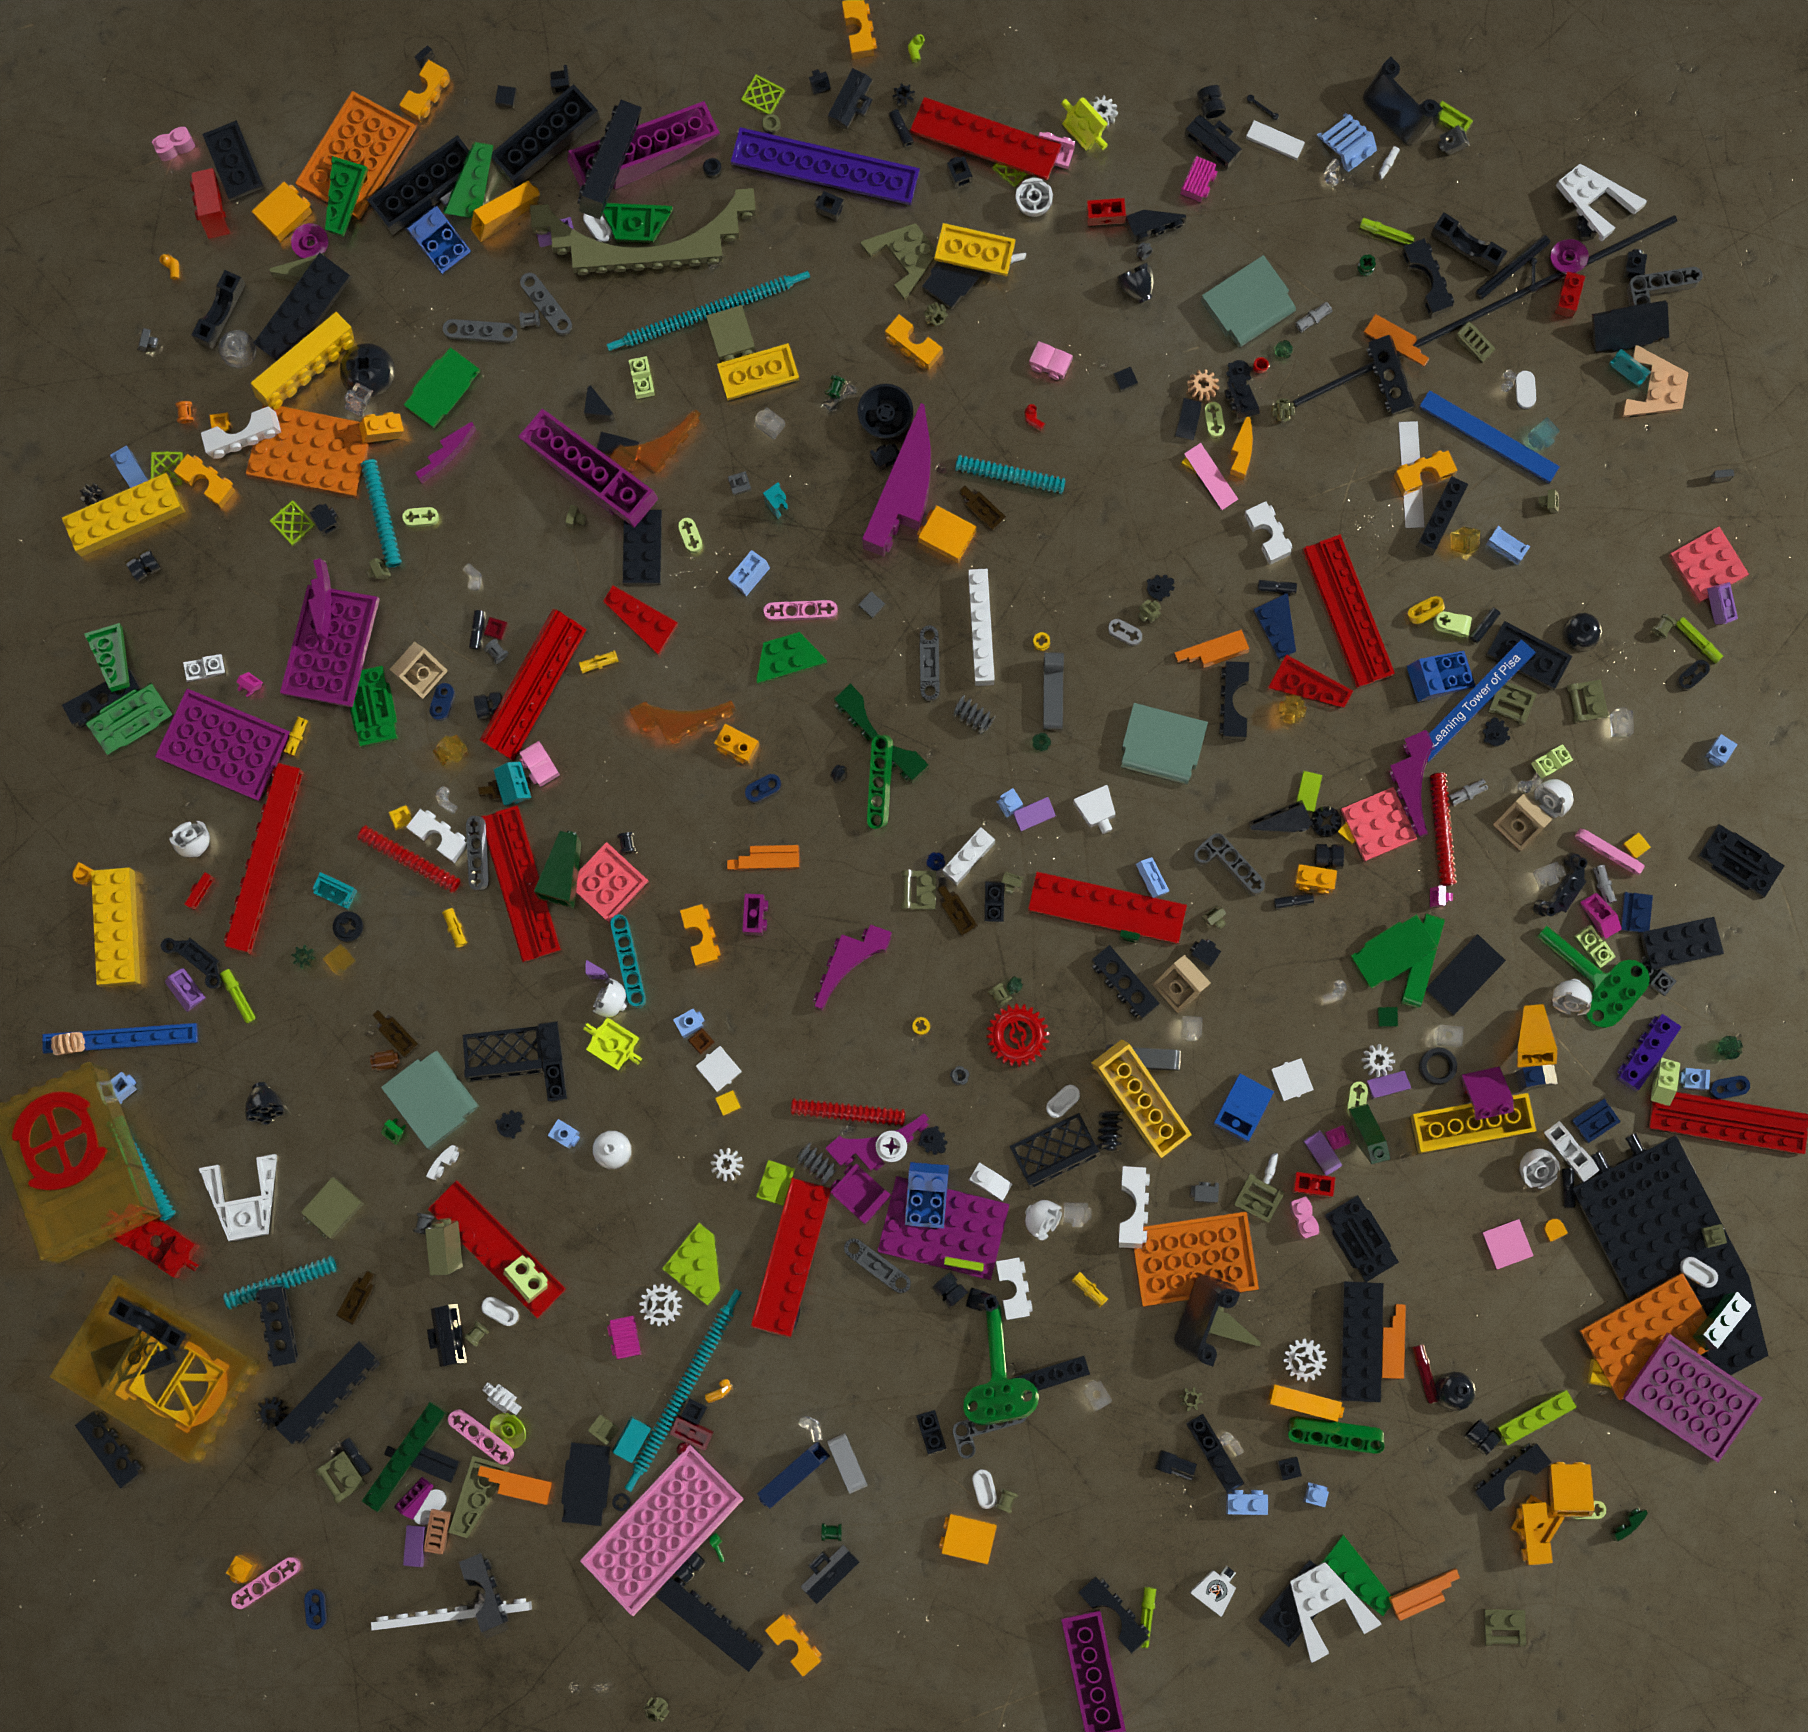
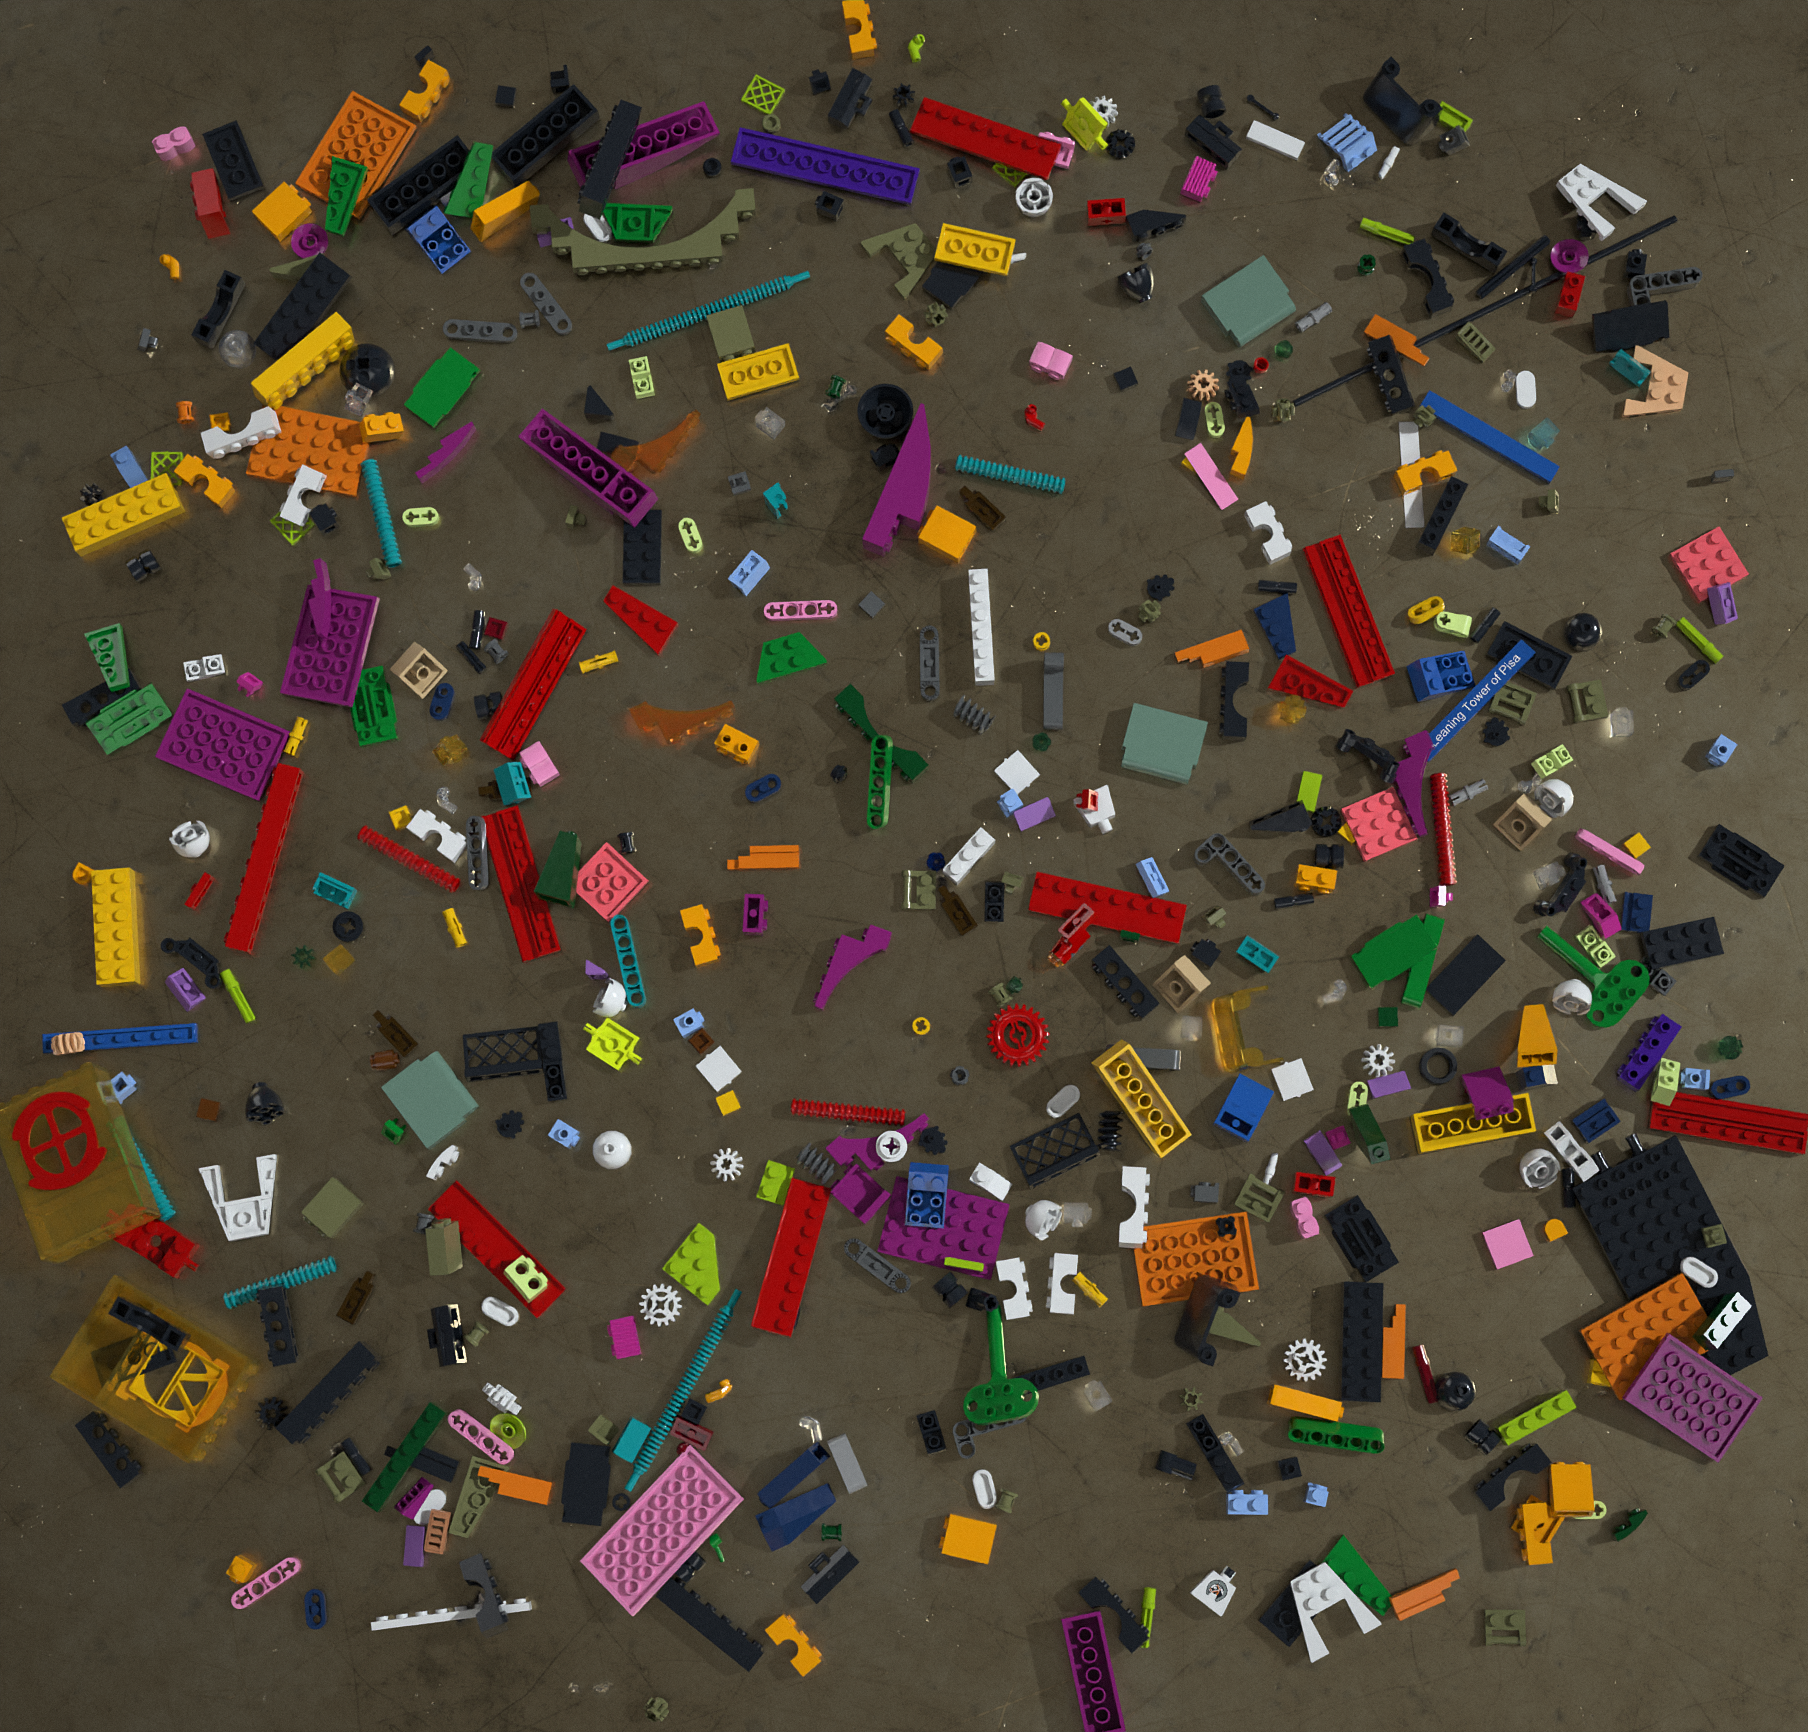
(208, 1109): none -> reddish brown tile
(305, 480): none -> white arch
(469, 655): none -> black axle
(788, 1520): none -> dark blue wedge
(1017, 772): none -> white piece
(1060, 1301): none -> white arch
(1073, 936): none -> red plate
(1089, 800): none -> red tile
(1120, 151): none -> black gear
(1229, 1033): none -> clear yellow windscreen
(1231, 1226): none -> black plate
(1257, 953): none -> teal hinge
(1371, 750): none -> black plate
(1424, 416): none -> olive gear

